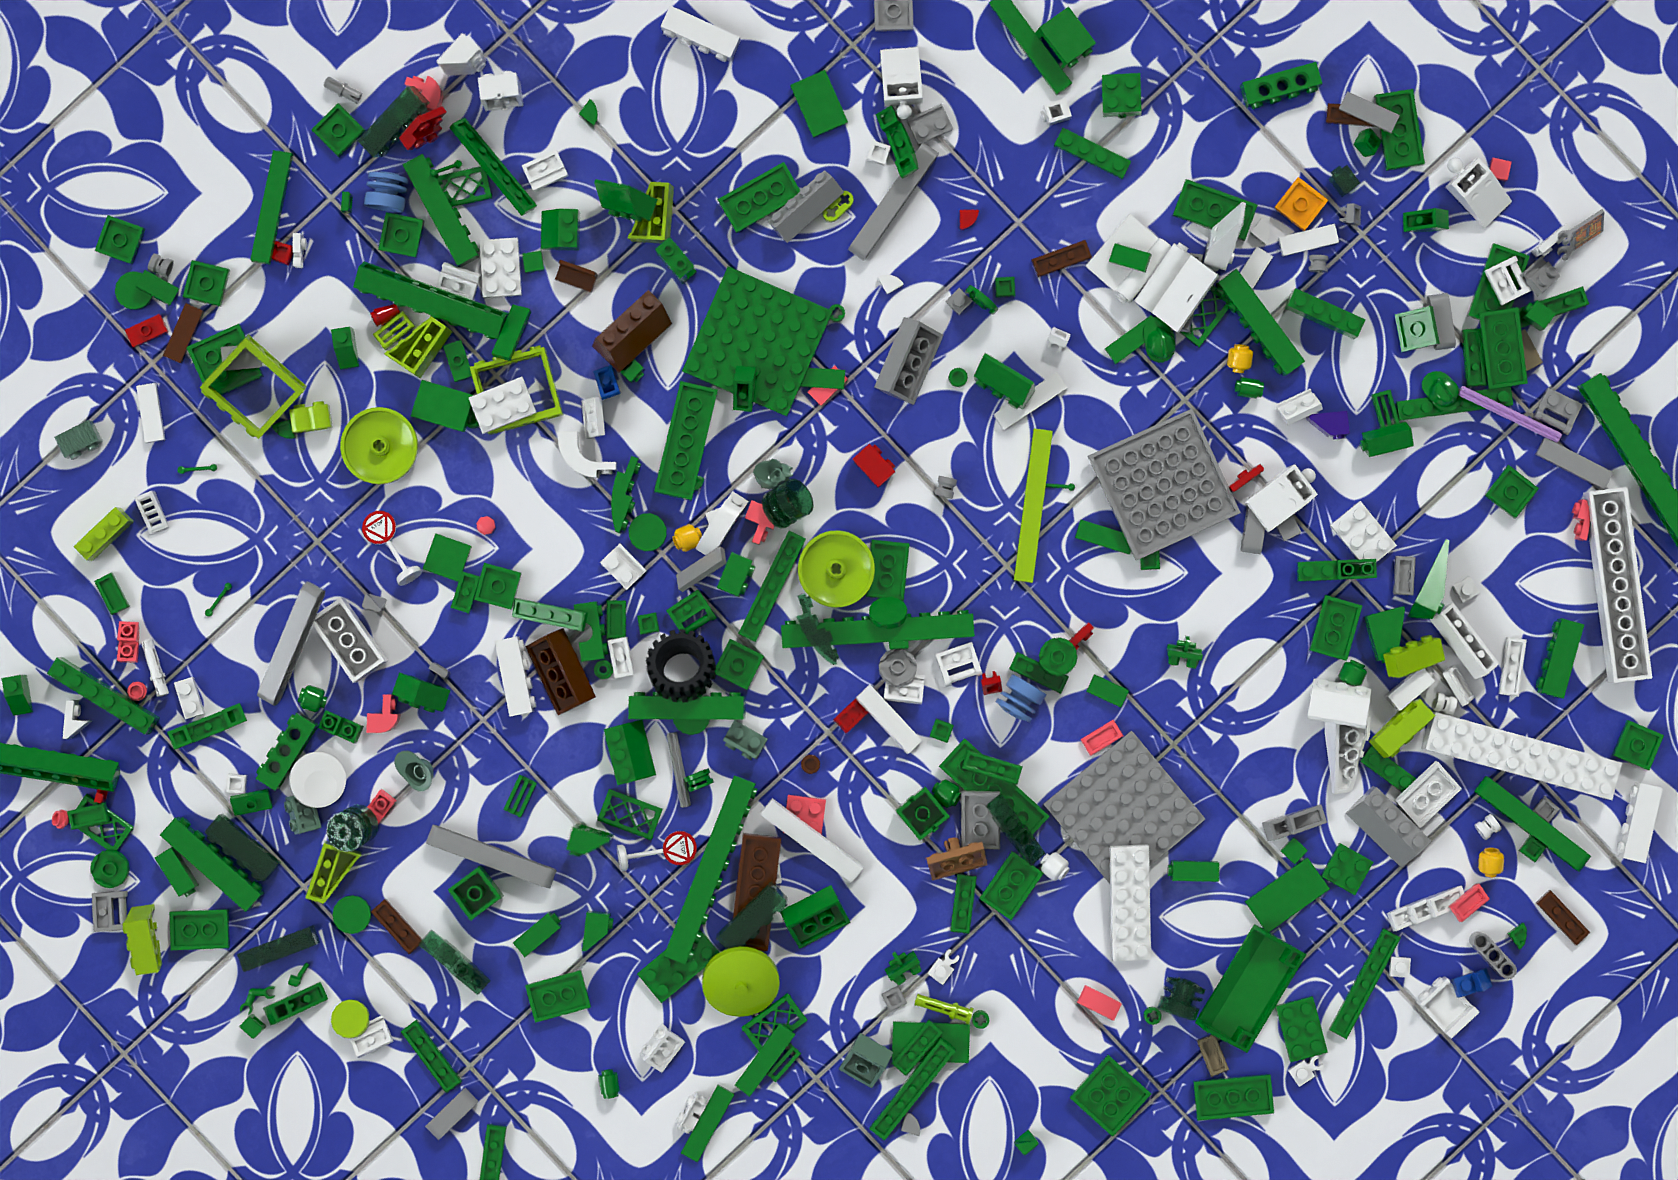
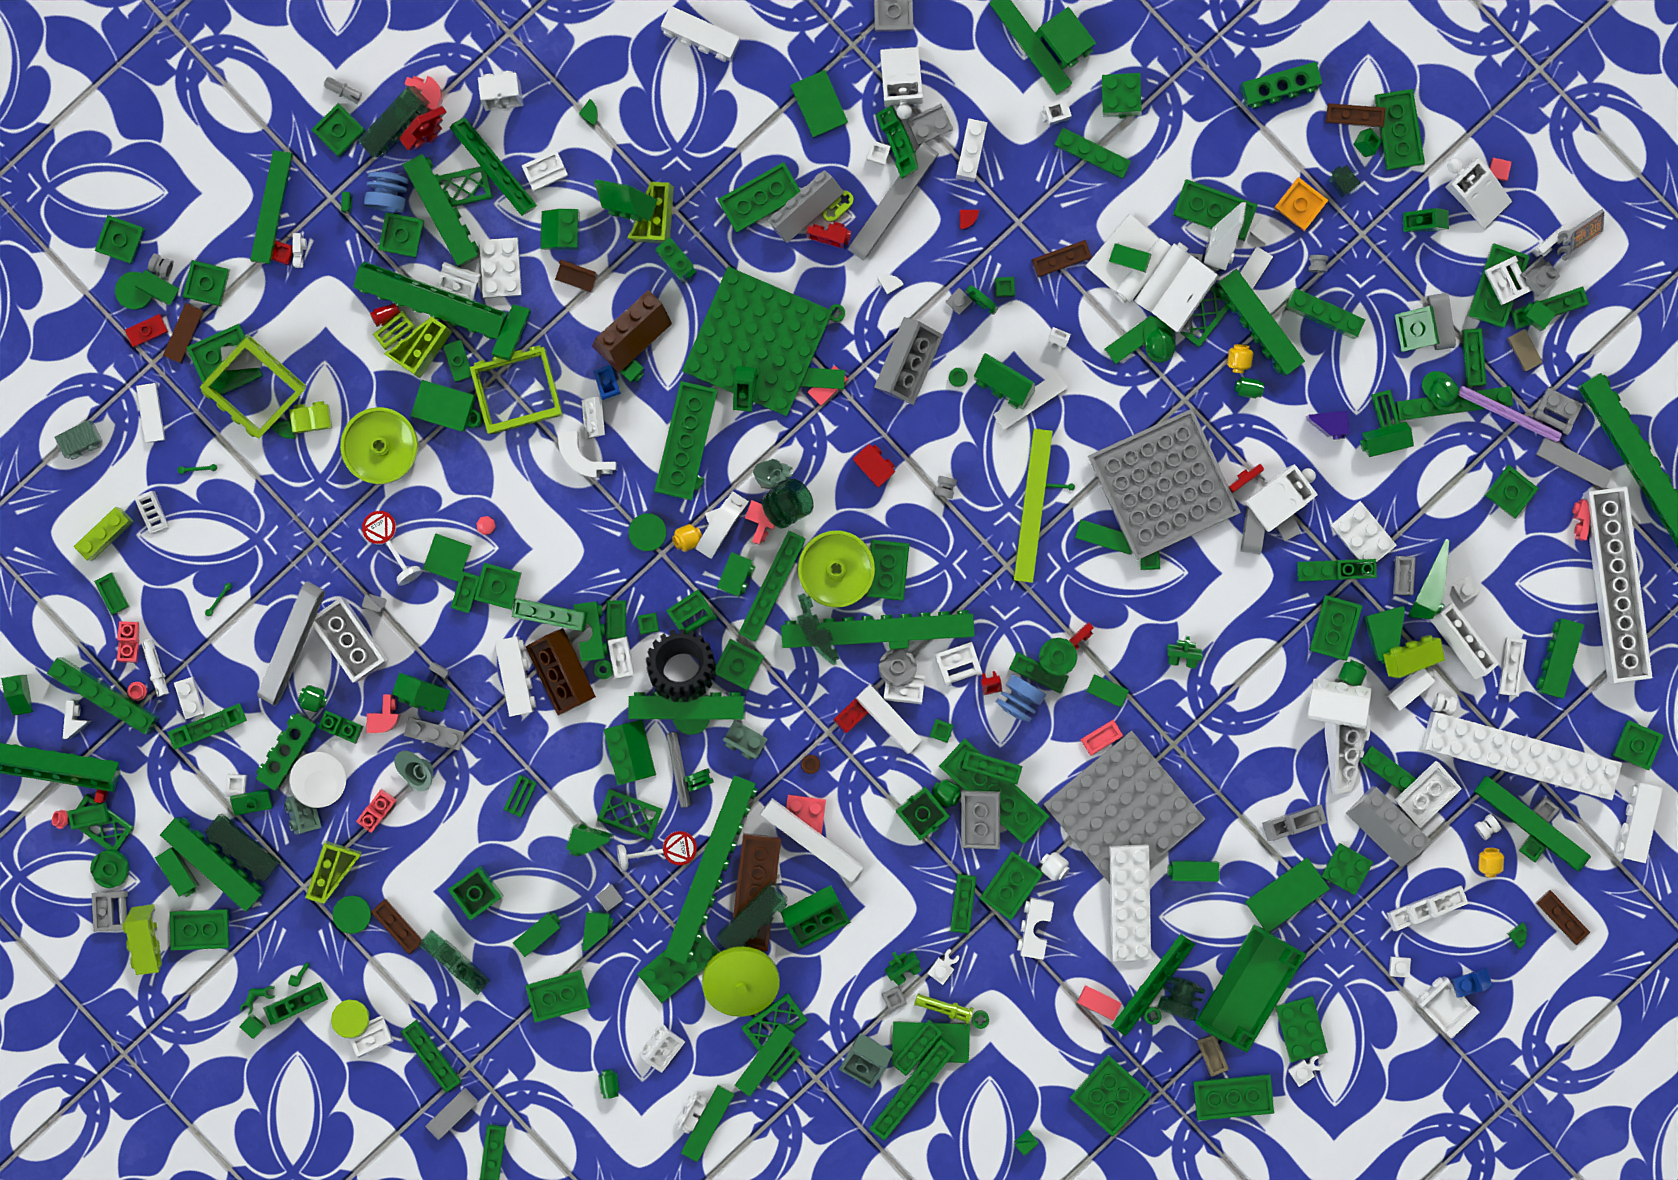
(278, 948): clear green brick -> none
(345, 347): green slope -> none
(352, 828): wheel -> none
(434, 733): none -> light grey plate
(457, 164): green hinge -> none
(462, 58): white slope -> none
(491, 856): light grey beam -> none
(502, 405): white plate -> none
(533, 261): green tile -> none
(609, 897): none -> light grey tile
(622, 503): green slope -> none
(623, 566): white plate -> none
(701, 569): light grey tile -> none
(835, 235): none -> red plate
(888, 612): green tile -> none
(910, 1124): light grey tile -> none
(956, 859): medium nougat plate -> none
(971, 150): none -> white arch
(1014, 829): clear green slope -> none
(1036, 911): none -> white arch
(1153, 985): none -> green plate
(1293, 850): green tile -> none
(1299, 406): white plate -> none
(1308, 240): white tile -> none
(1353, 214): light grey tile -> none
(1364, 983): green tile -> none
(1369, 112): light grey tile -> none
(1401, 728): lime wedge -> none
(1458, 685): white tile -> none
(1469, 902): coral tile -> none
(1501, 959): light grey beam -> none
(1503, 348): green plate -> none

